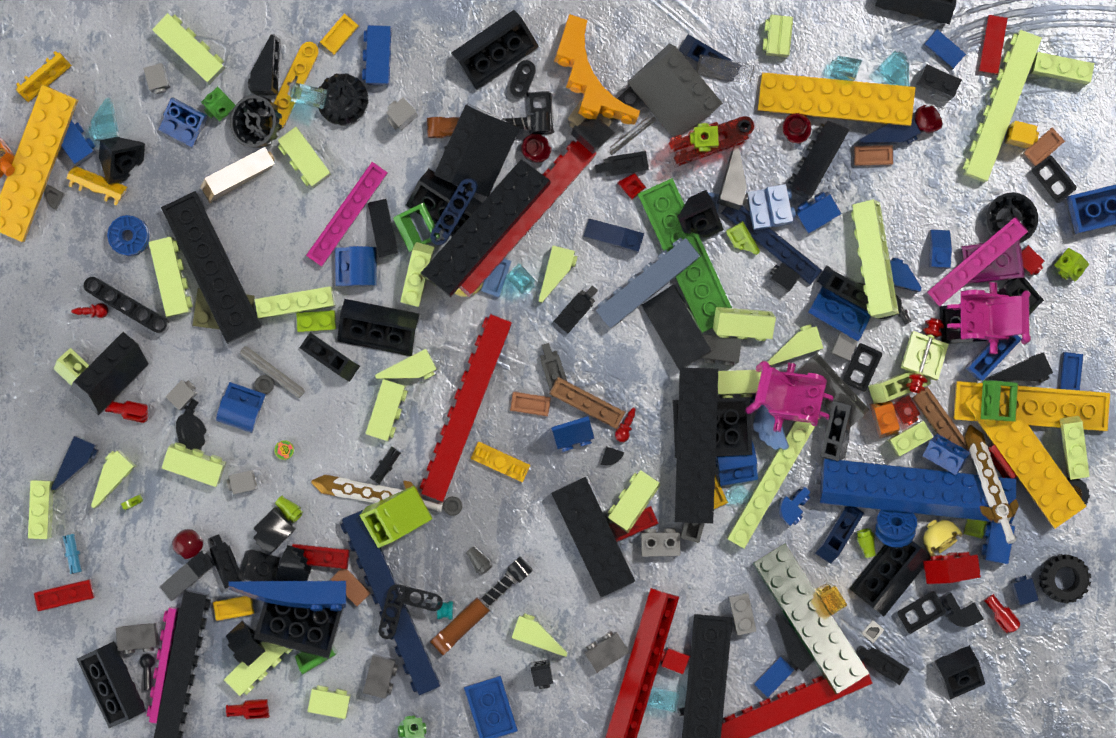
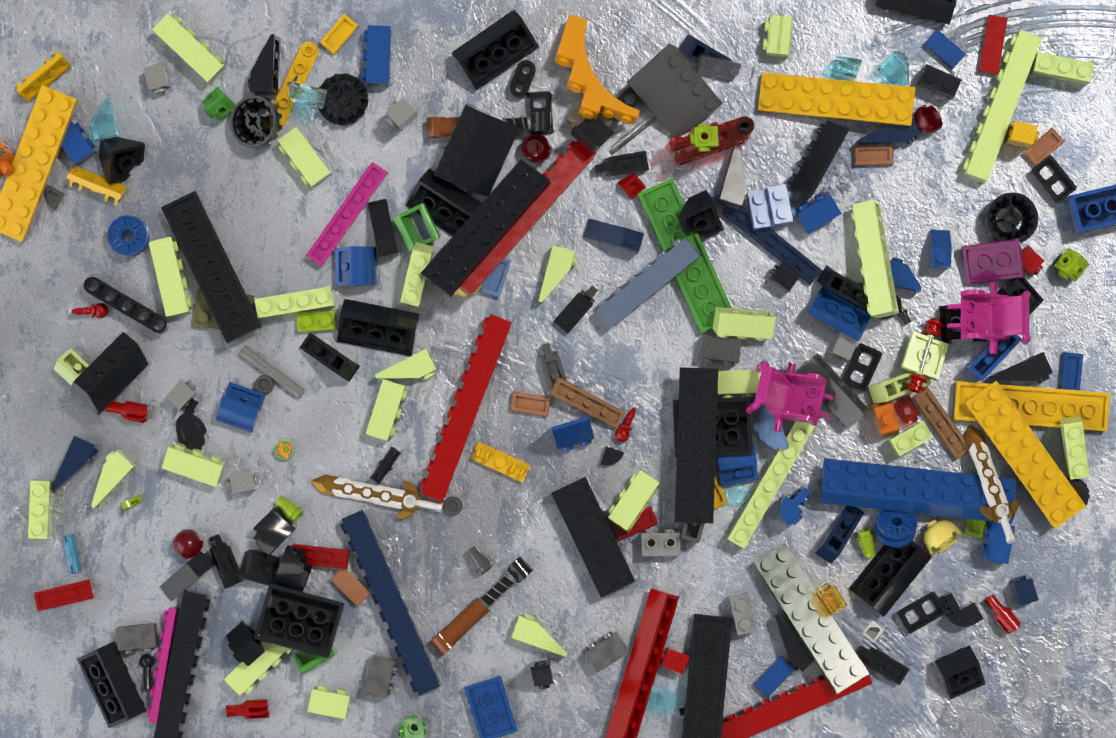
(183, 122): blue brick -> none
(233, 608): yellow tile -> none
(237, 174): slope -> none
(296, 593): blue slope -> none
(395, 516): lime slope -> none
(405, 599): black beam -> none
(446, 610): teal wheel -> none
(455, 212): dark blue beam -> none
(521, 279): clear light blue slope -> none
(676, 327): black tile -> none
(742, 238): lime tile -> none
(797, 128): dark red hair -> none
(801, 343): yellowish green slope -> none
(837, 431): black slope -> none
(946, 454): blue brick -> none
(952, 568): red brick -> none
(977, 261): dark pink plate -> none
(991, 401): bright green tile -> none
(1000, 463): red tile -> none
(1081, 578): black tyre -> none

